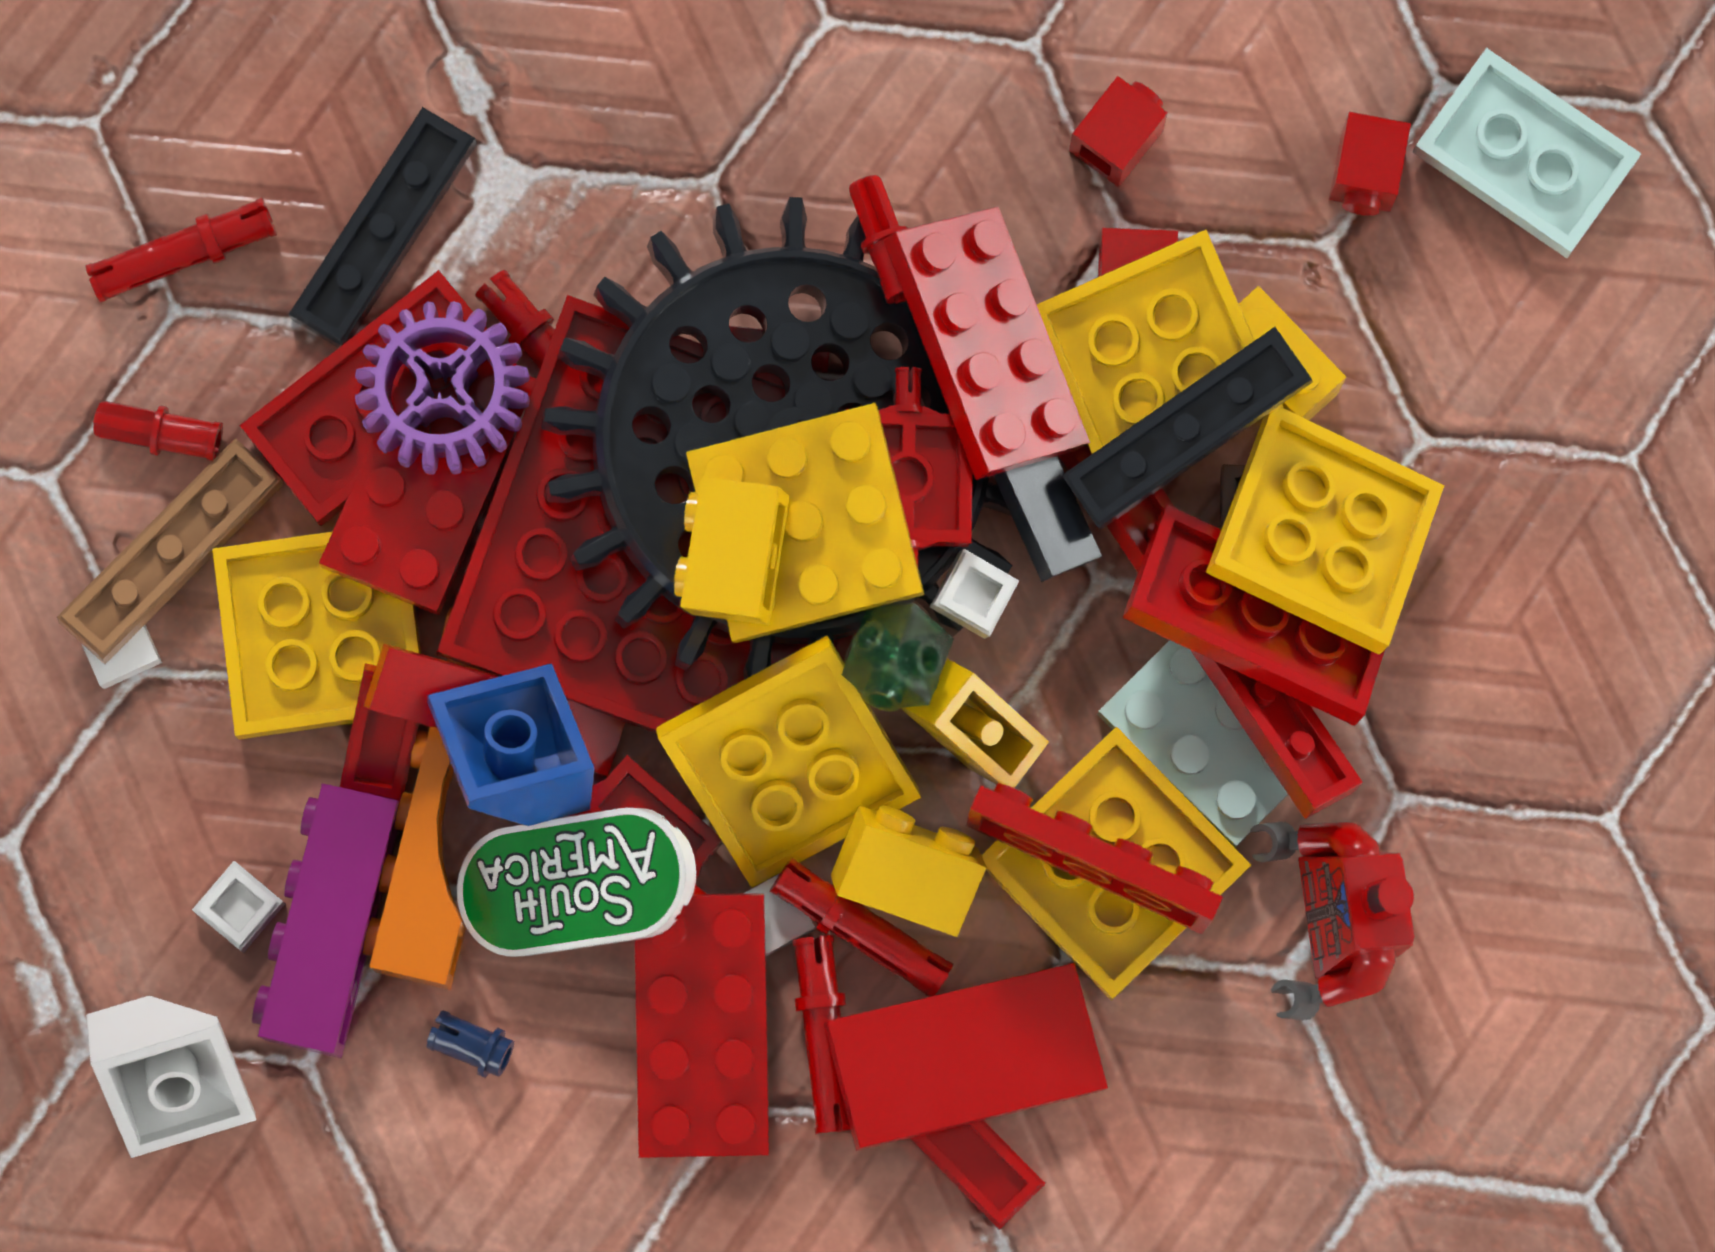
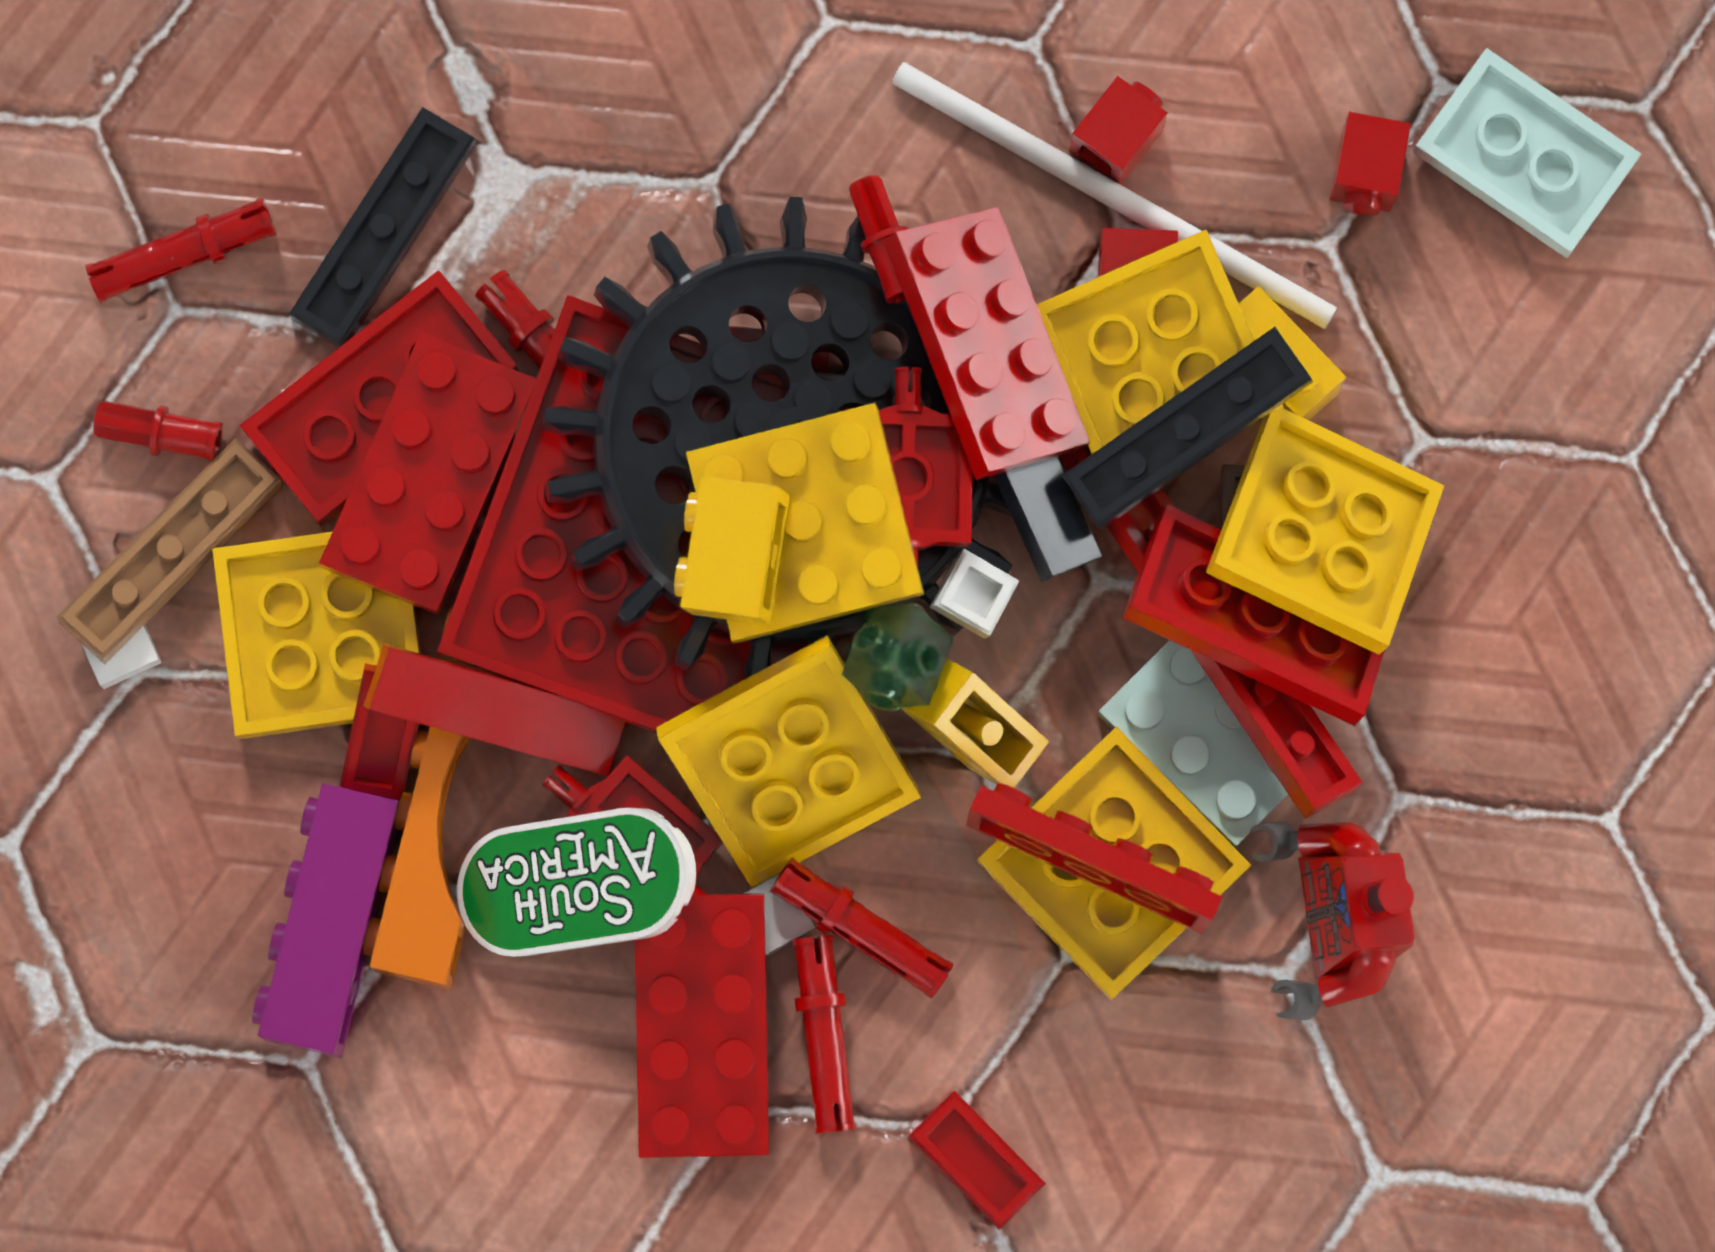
(165, 1073): white slope -> none
(238, 906): white tile -> none
(462, 368): medium lavender gear -> none
(471, 1044): dark blue pin -> none
(516, 746): blue slope -> none
(909, 869): yellow brick -> none
(965, 1056): red tile -> none
(1106, 190): none -> white piece

